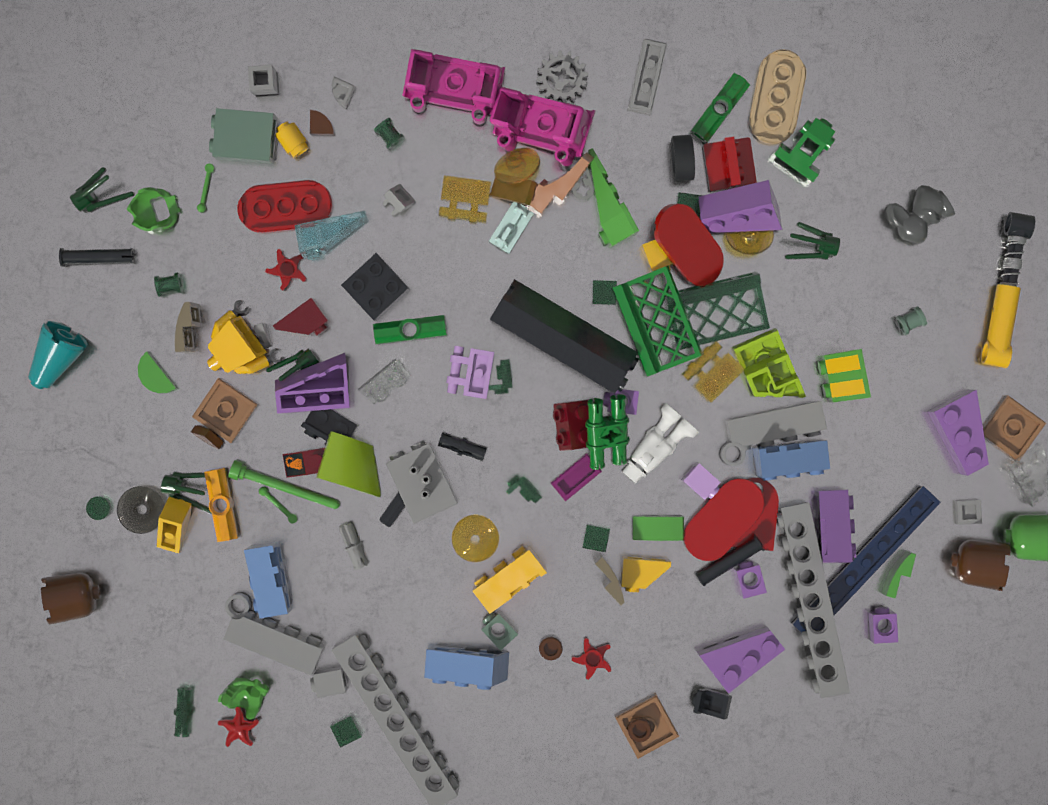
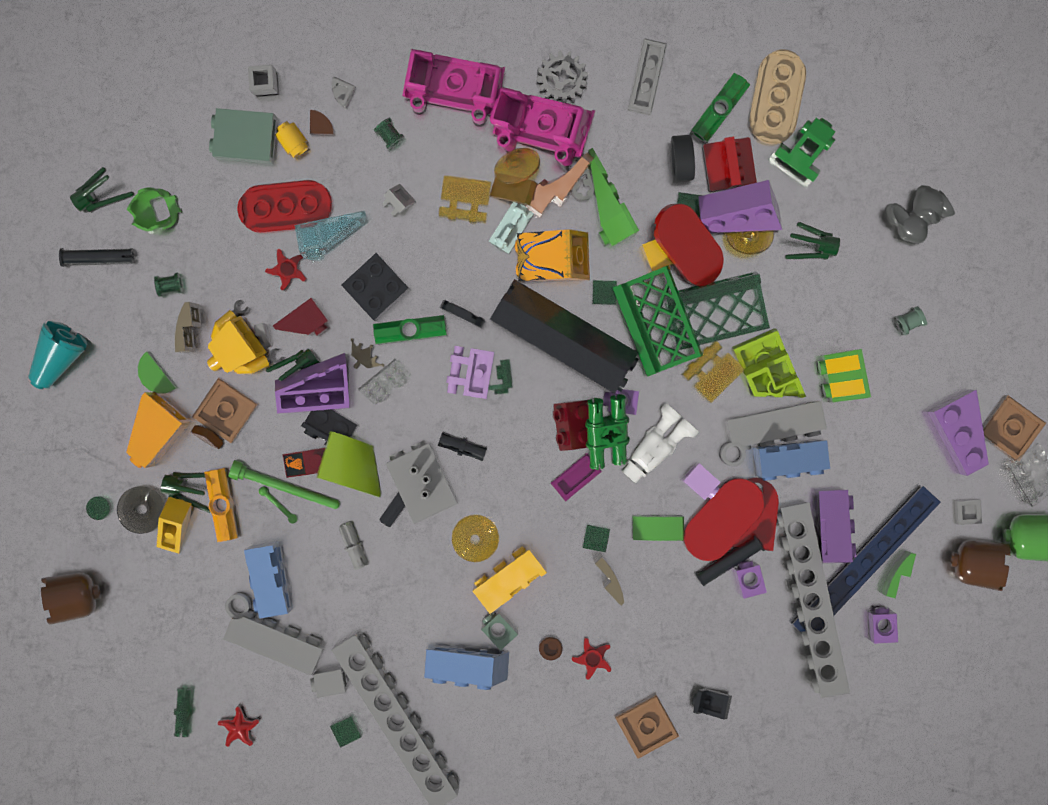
(154, 430): none -> light orange slope
(209, 168): bright green hinge -> none
(244, 695): bright green helmet -> none
(364, 356): none -> dark tan piece
(462, 313): none -> black tile
(528, 490): clear green bracket -> none
(552, 256): none -> light orange slope
(639, 729): reddish brown tile -> none
(641, 572): yellow slope -> none
(741, 657): medium lavender wedge -> none
(998, 348): piece -> none

